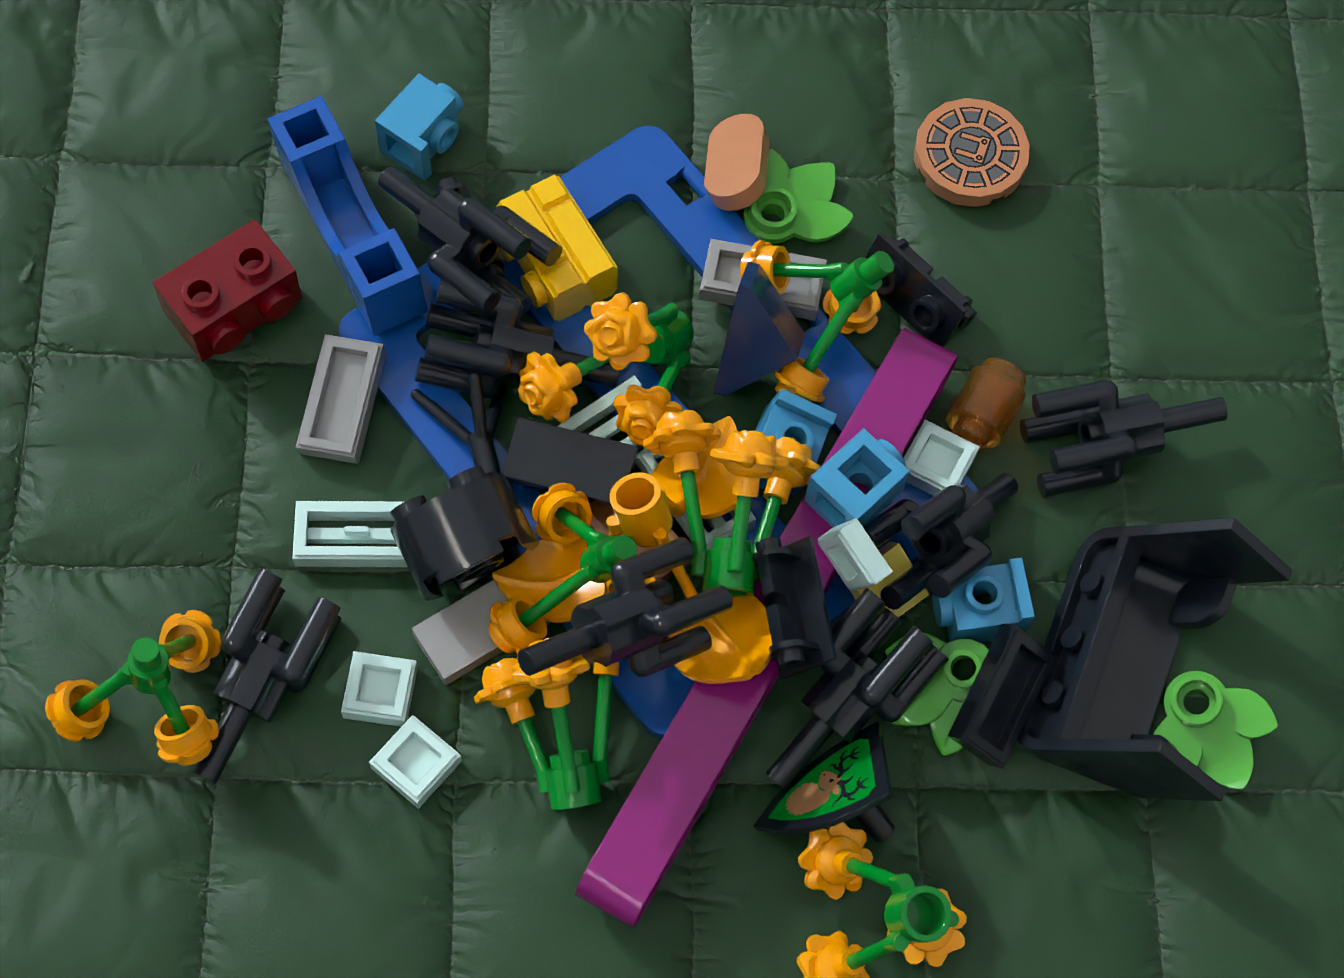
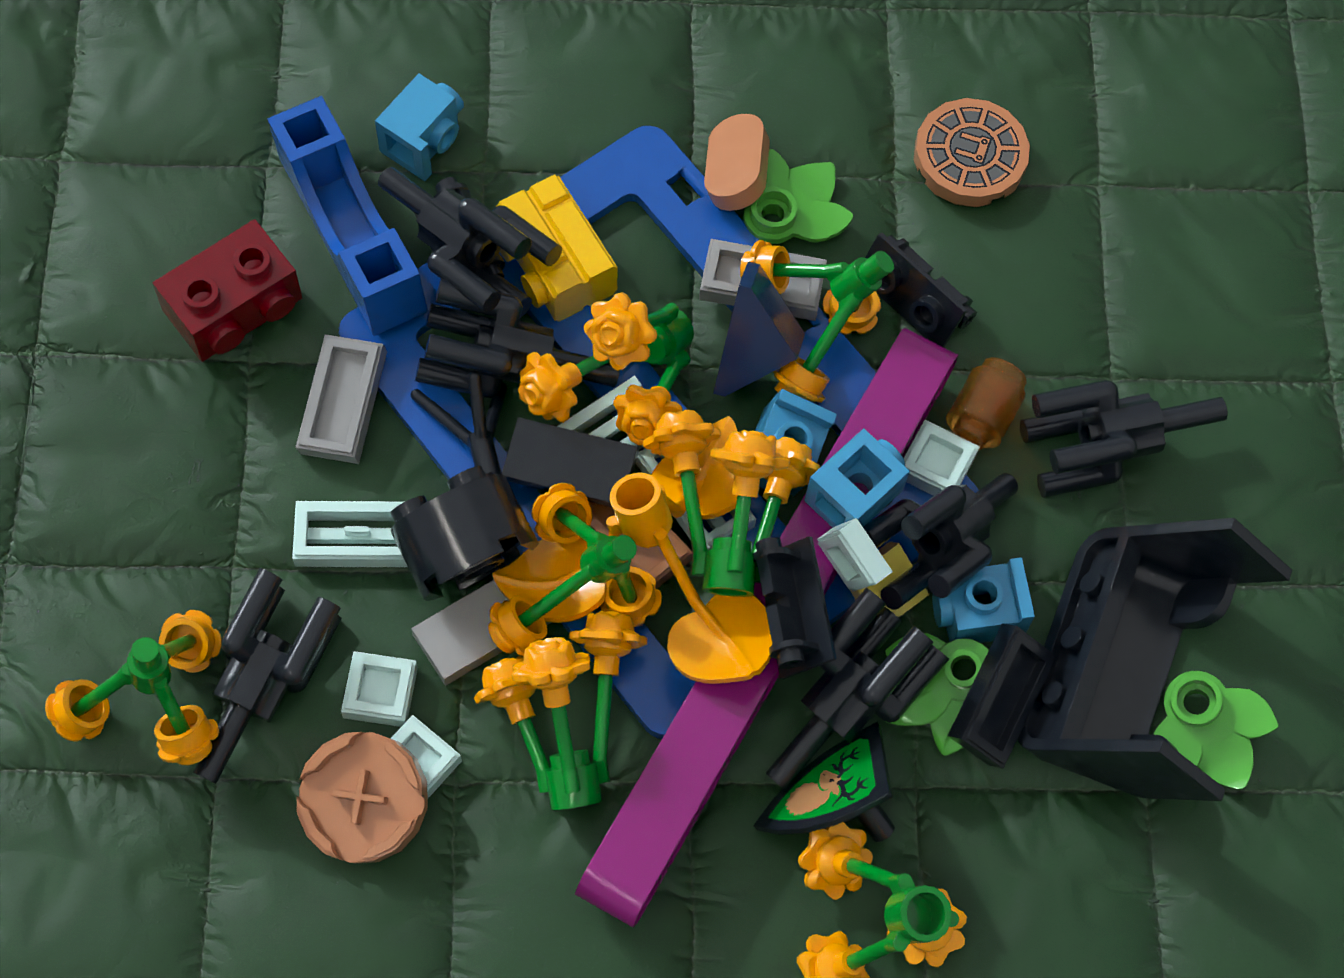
(362, 797): none -> nougat tile
(635, 619): black plant -> none

